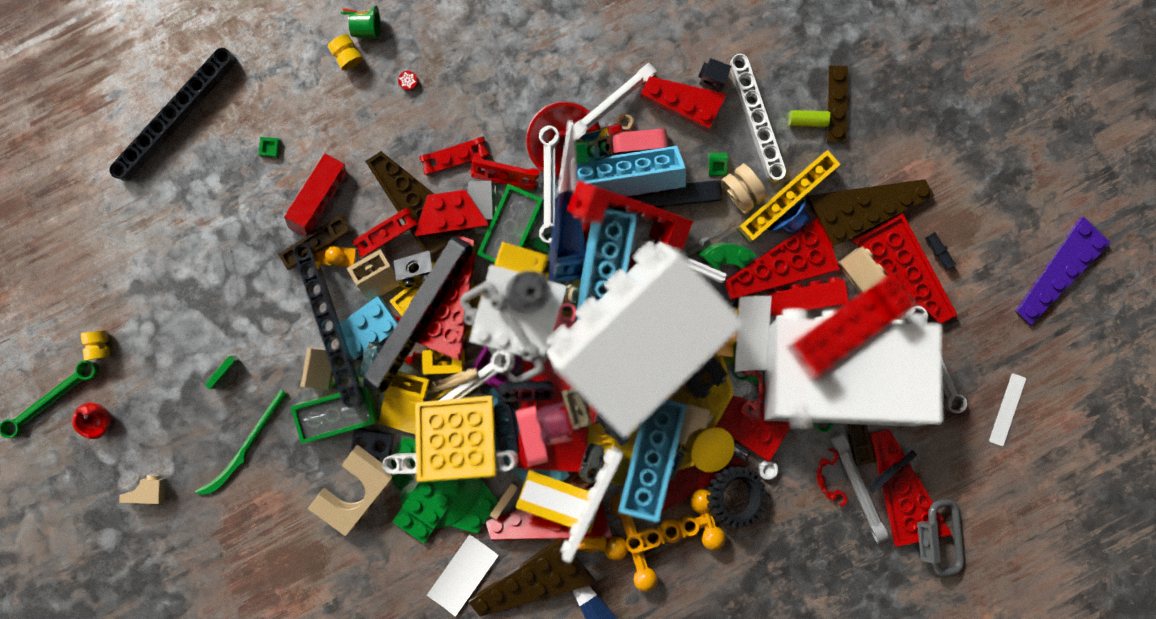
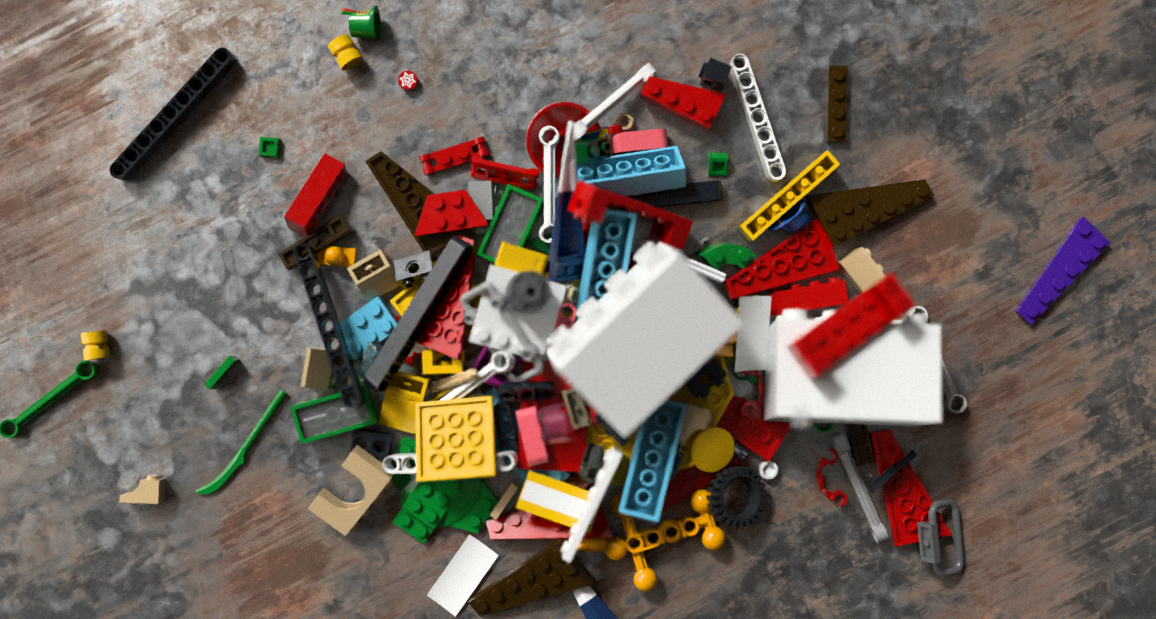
(95, 423): red piece -> none
(384, 232): red plate -> none
(744, 188): tan wheel -> none
(809, 118): lime brick -> none
(901, 254): red wing -> none
(940, 251): black pin -> none
(1007, 409): white sticker -> none

